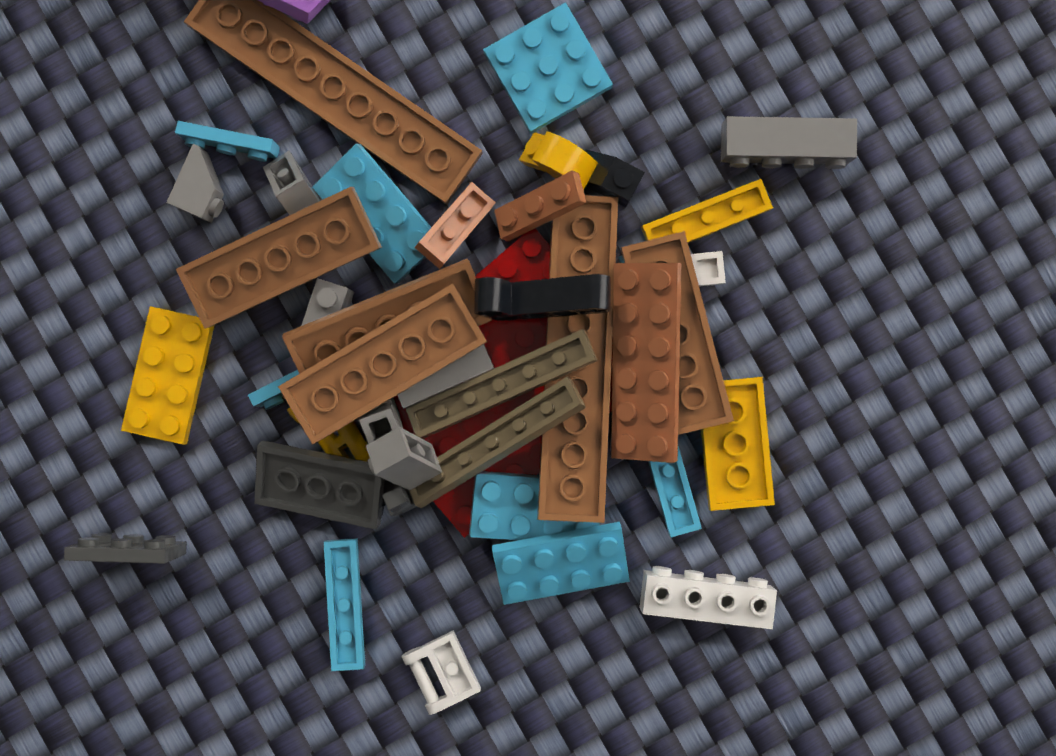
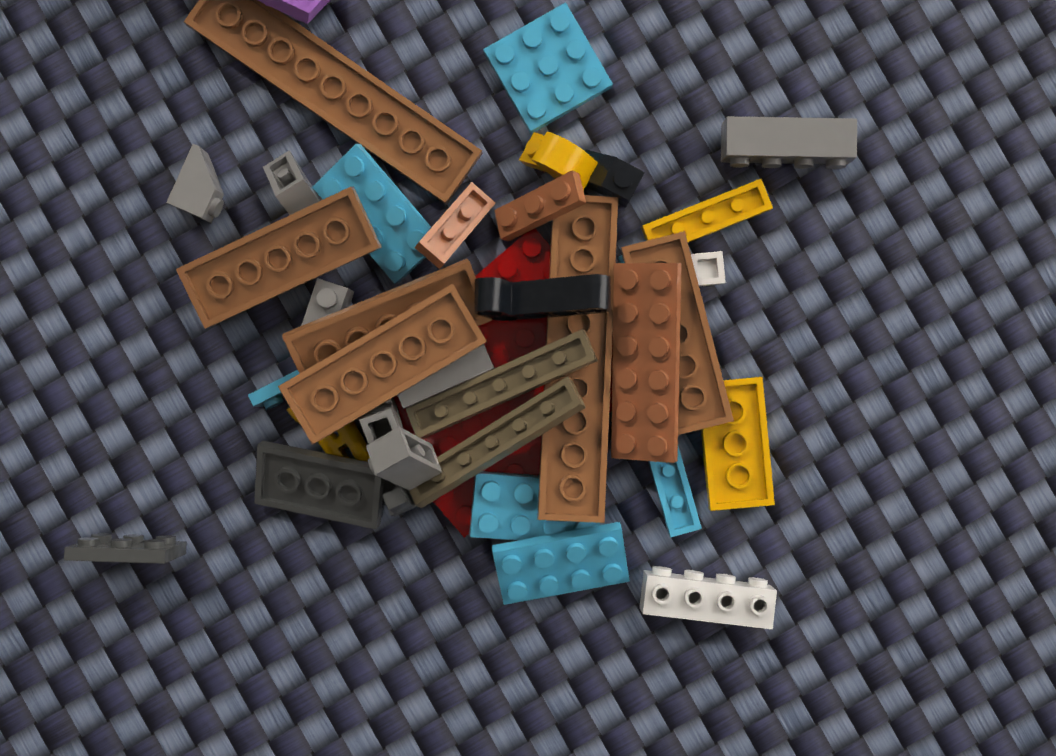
(167, 376): yellow plate -> none
(228, 141): medium azure plate -> none
(344, 604): medium azure plate -> none
(451, 668): white plate -> none

